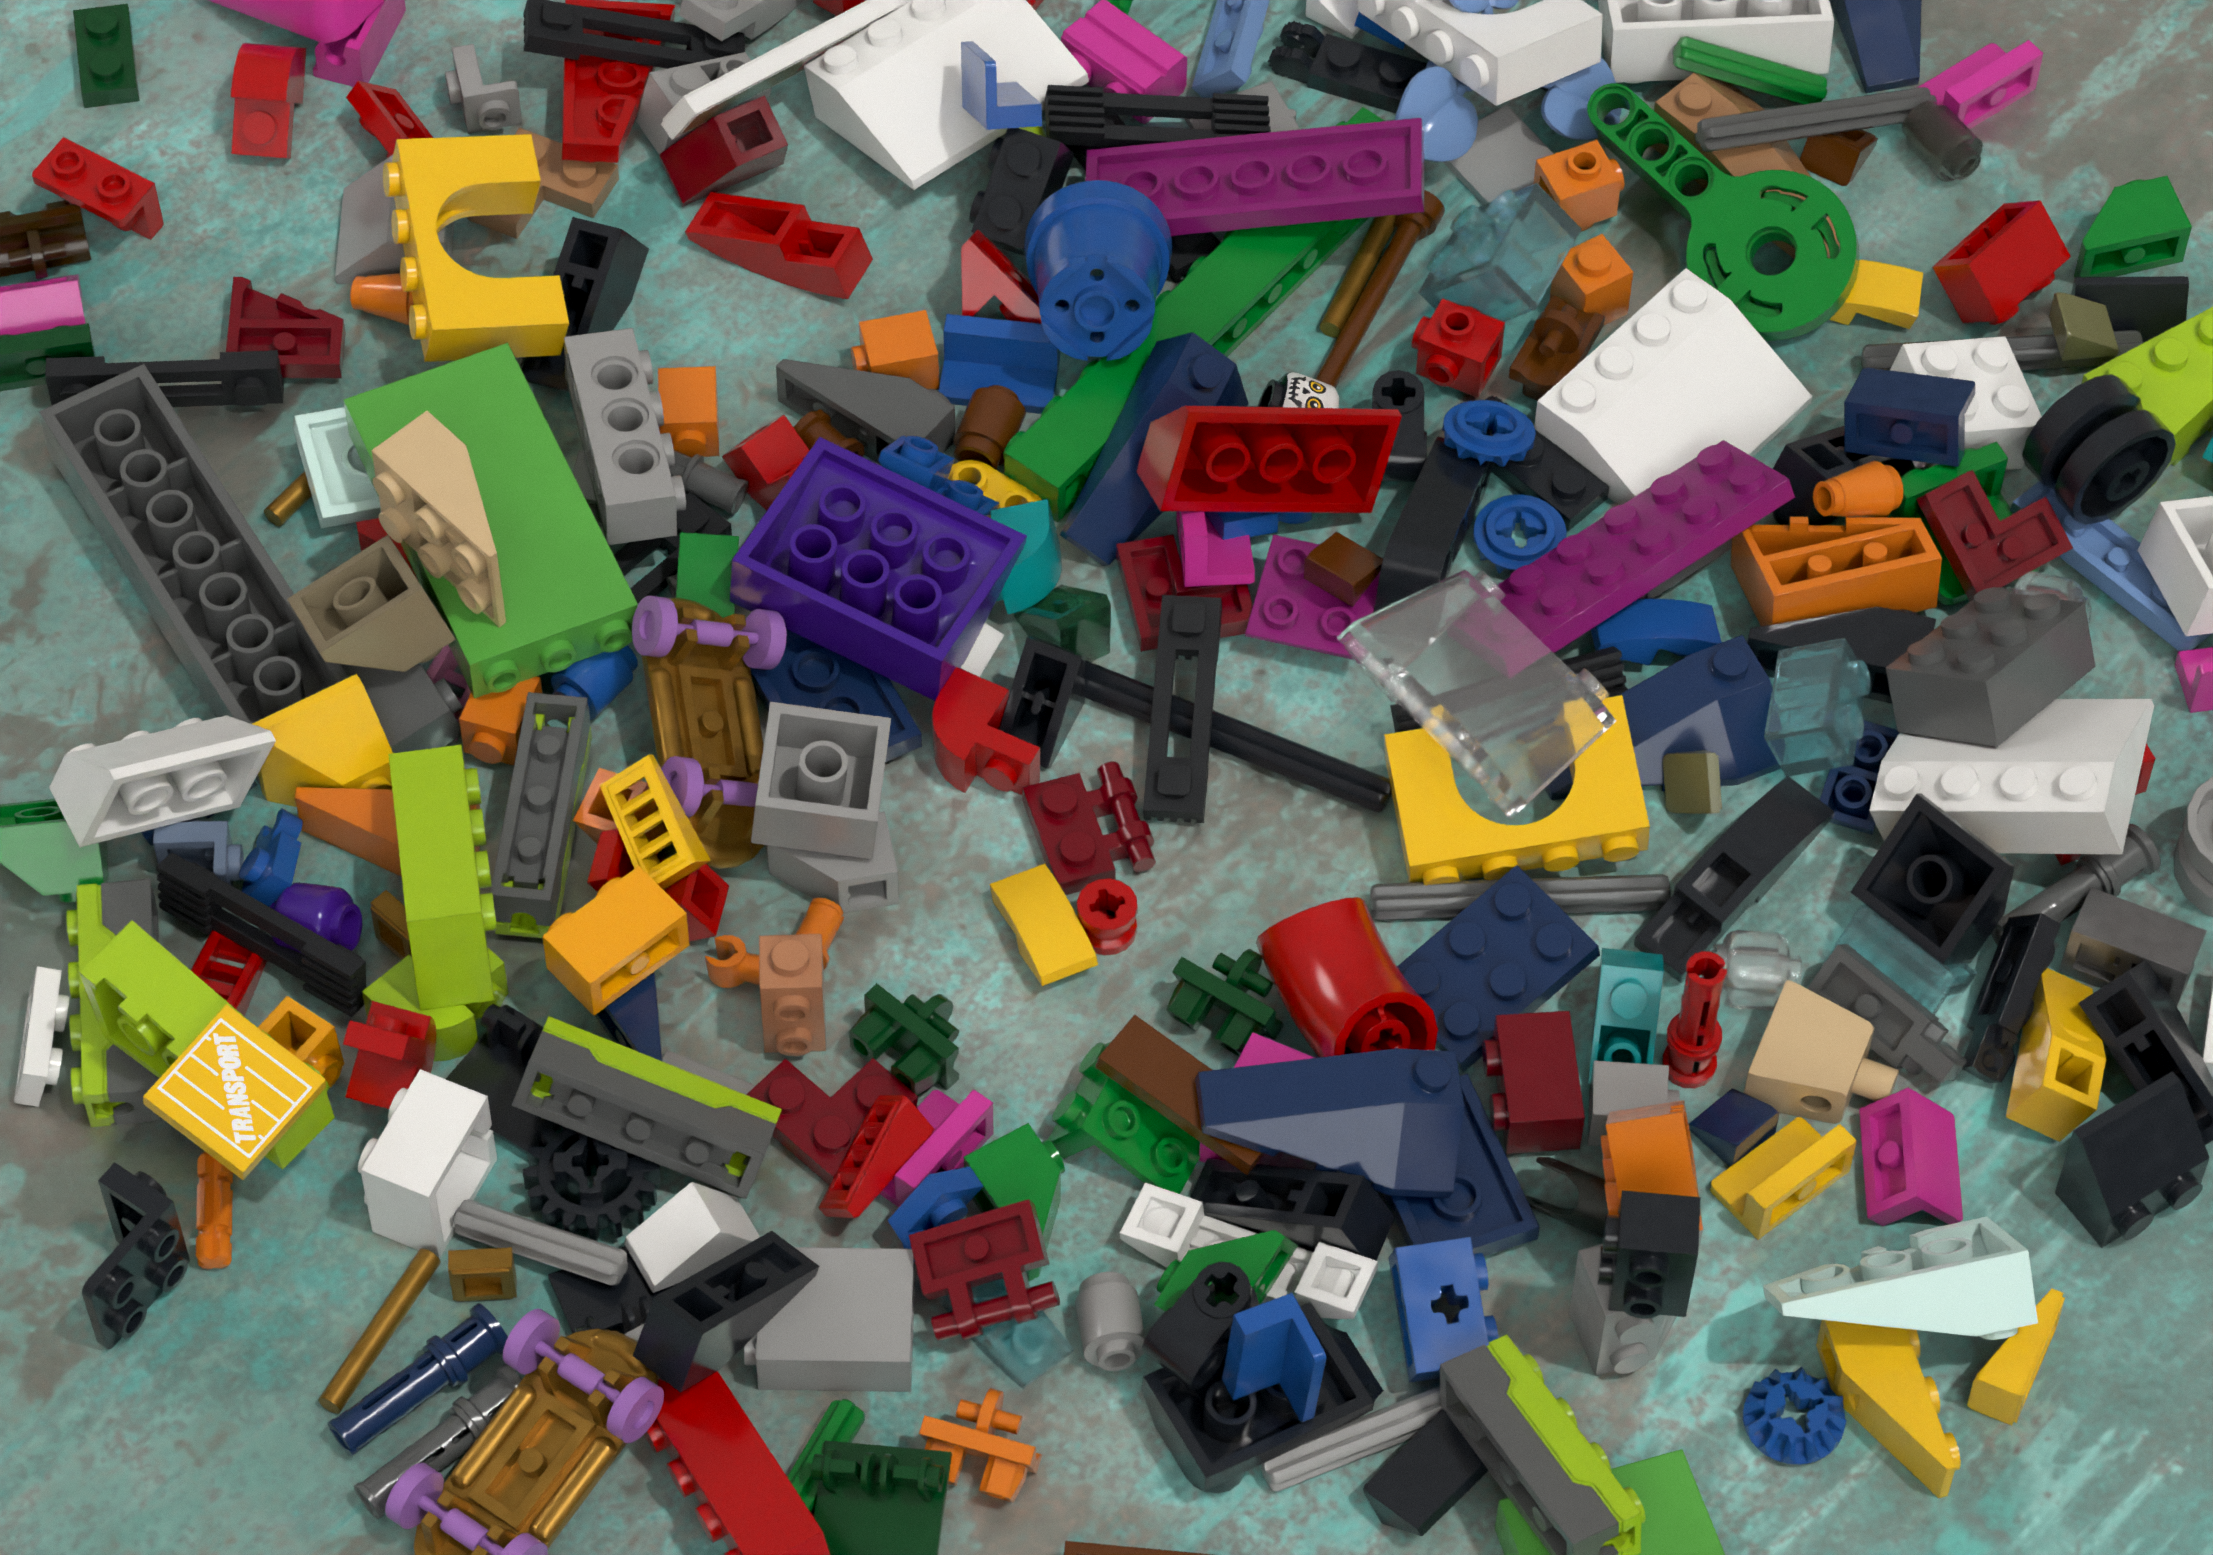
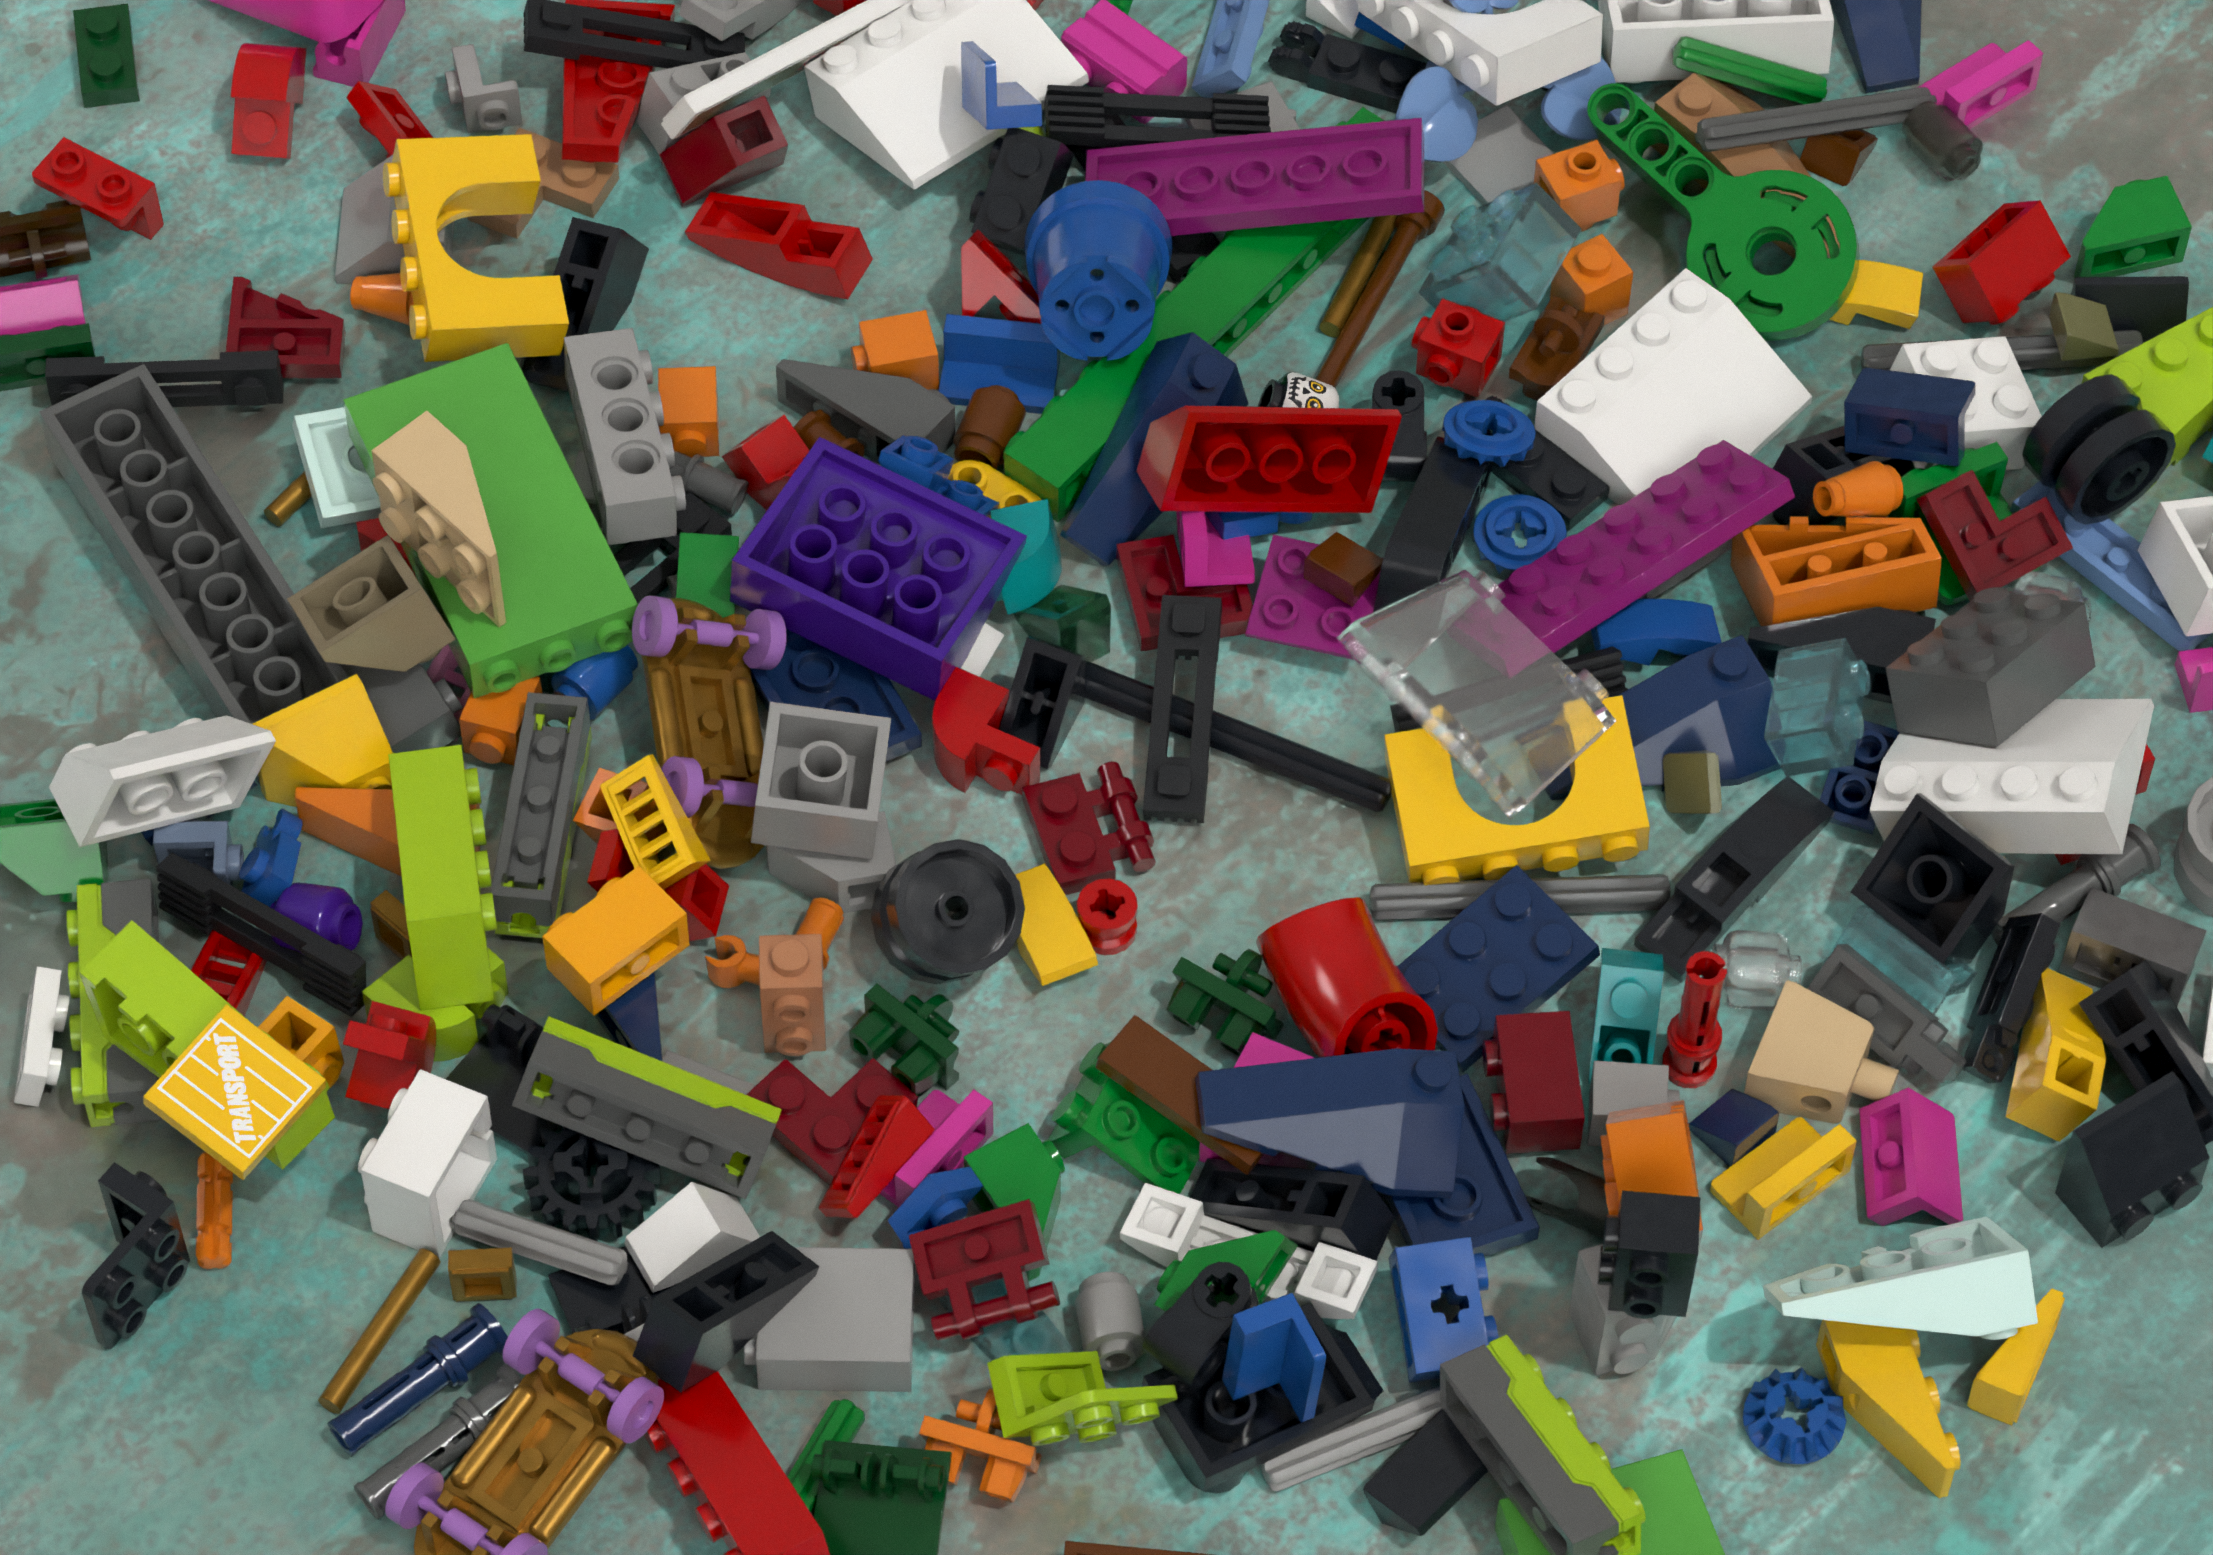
(981, 920): none -> black wheel
(1067, 1395): none -> lime bracket

